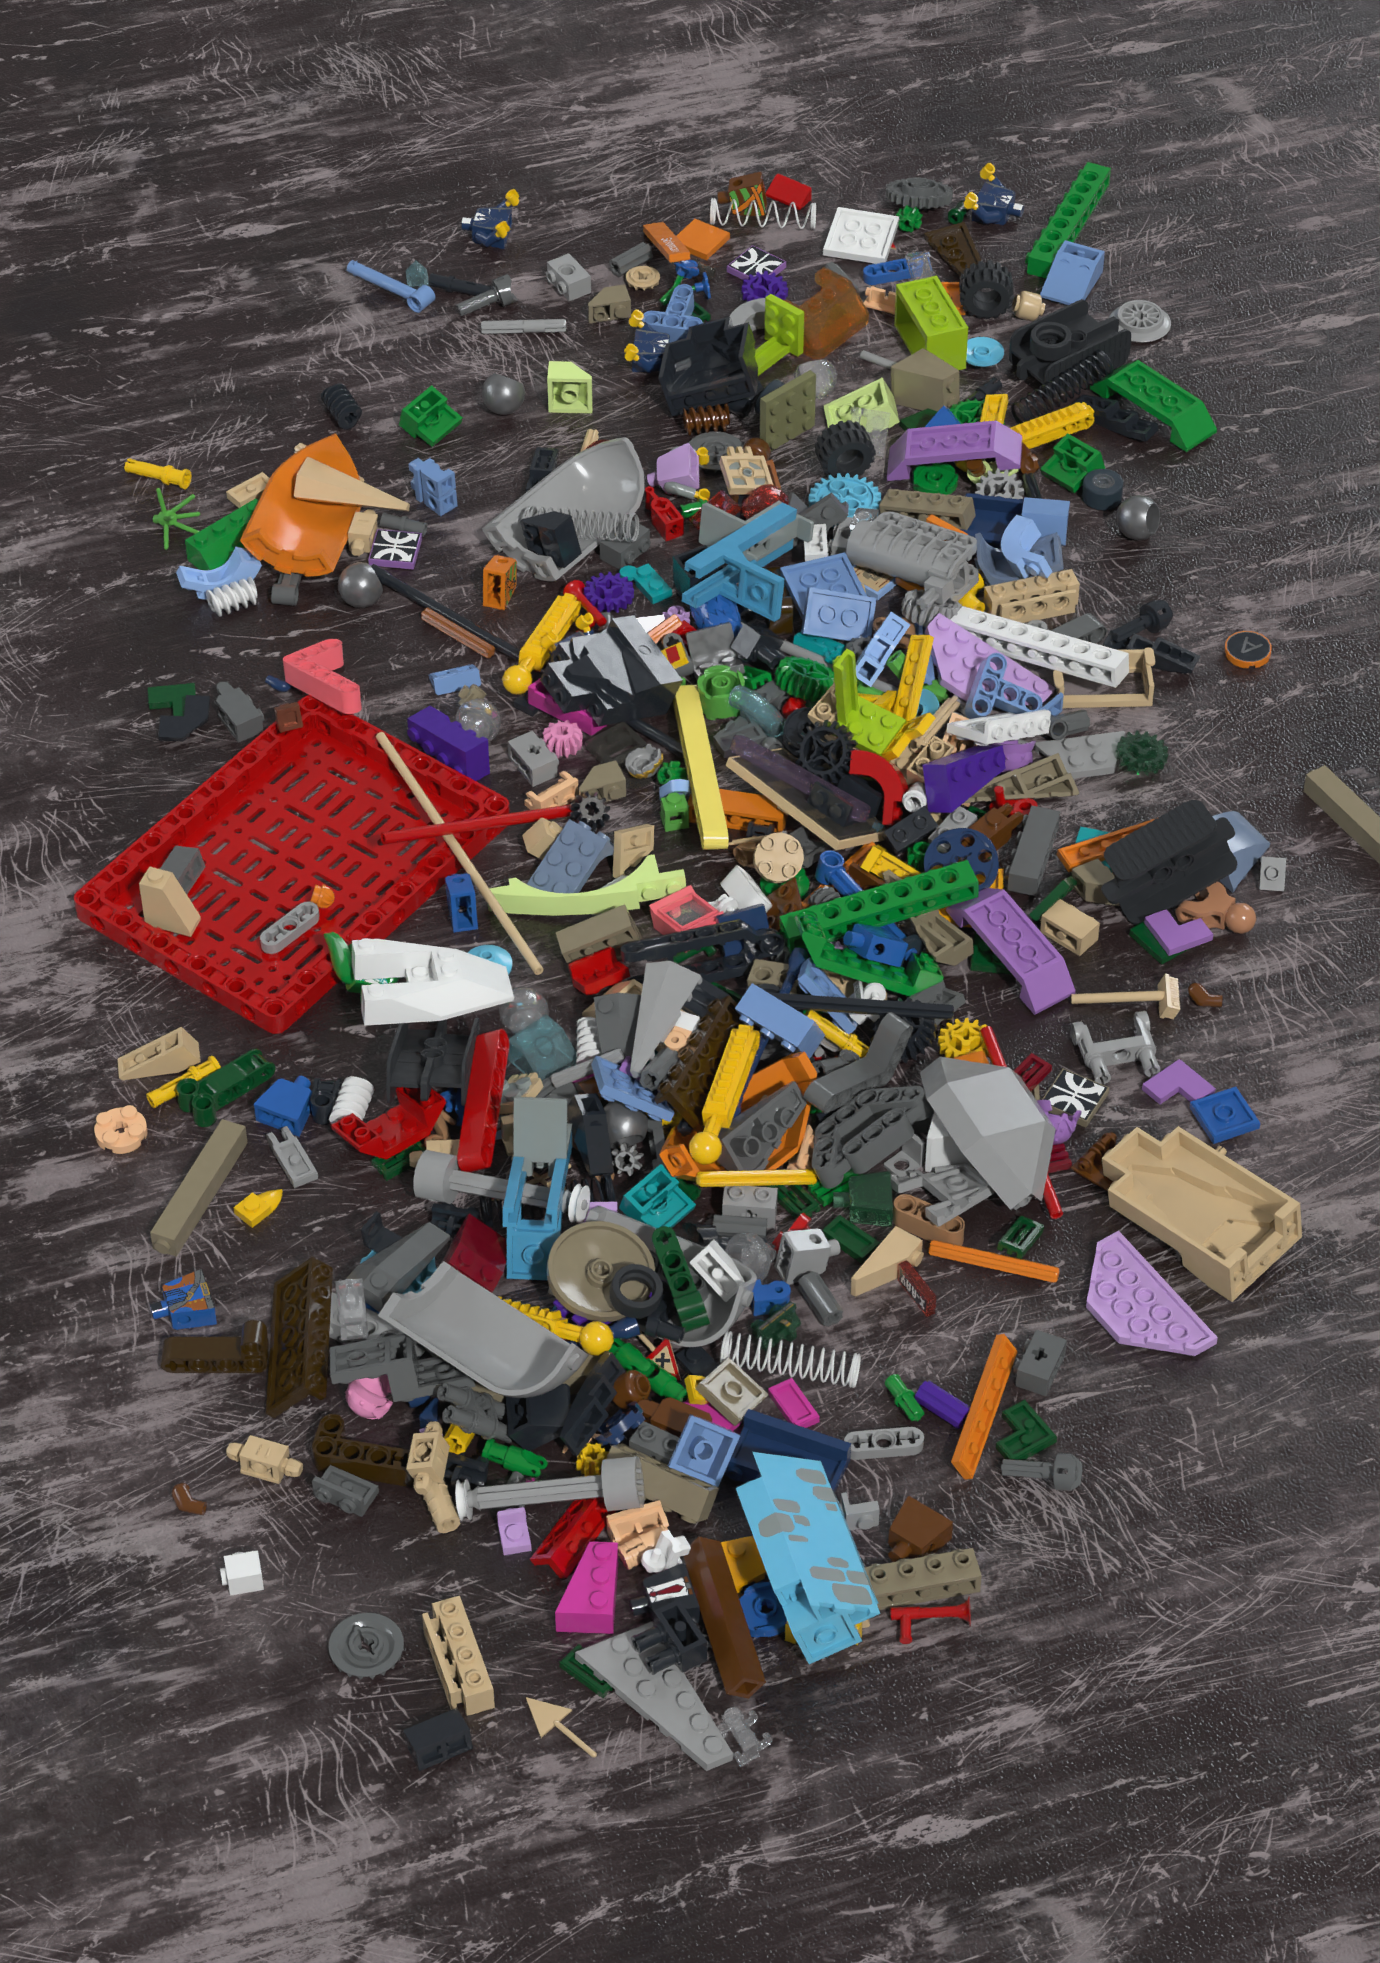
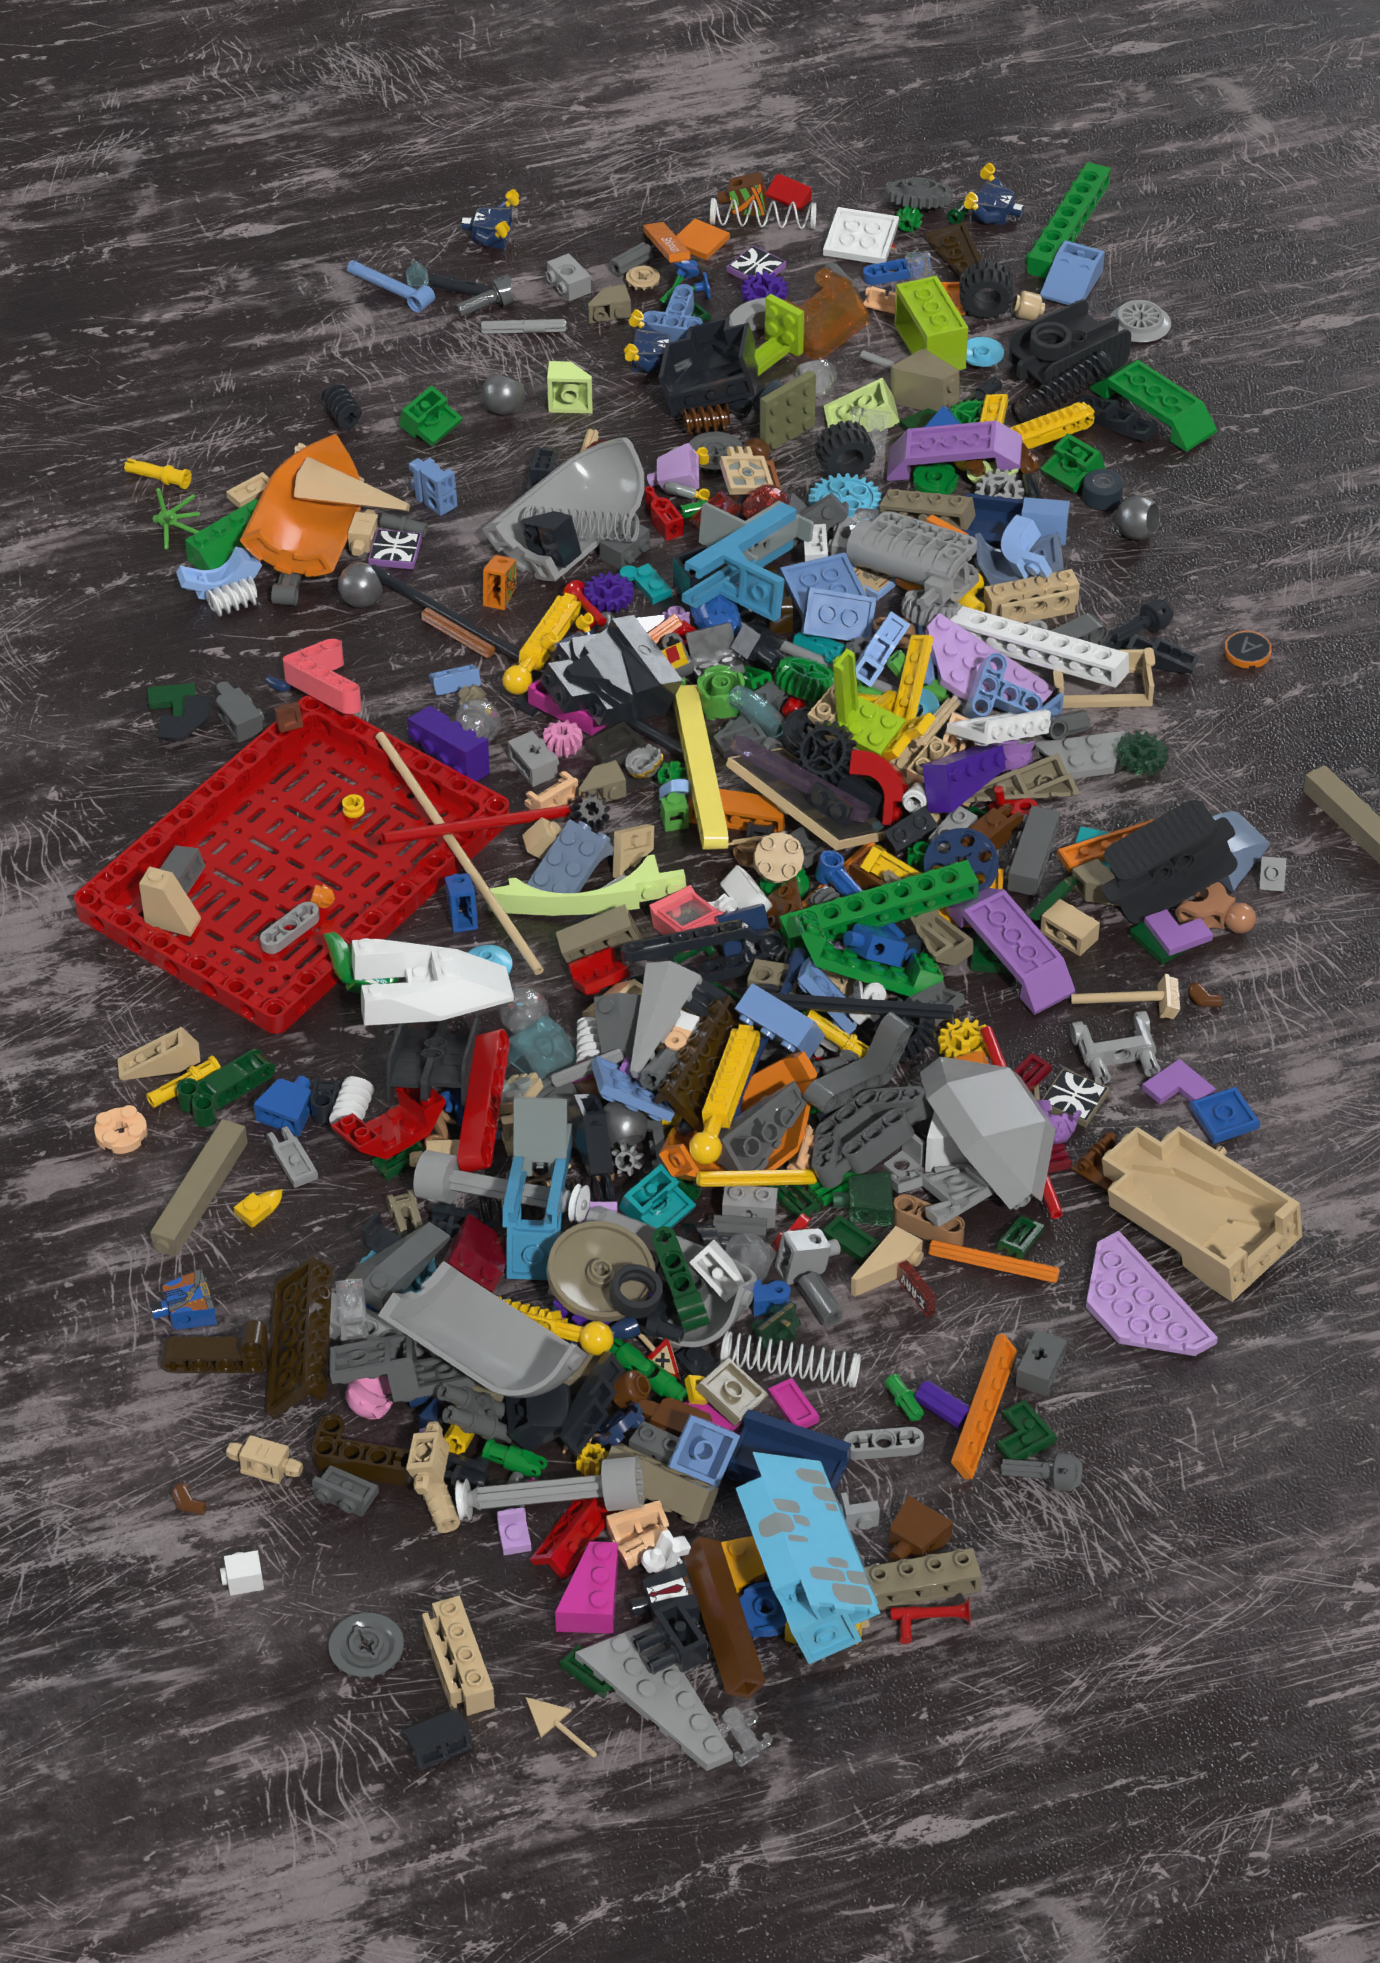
(353, 806): none -> yellow bush
(404, 1206): none -> dark tan piece

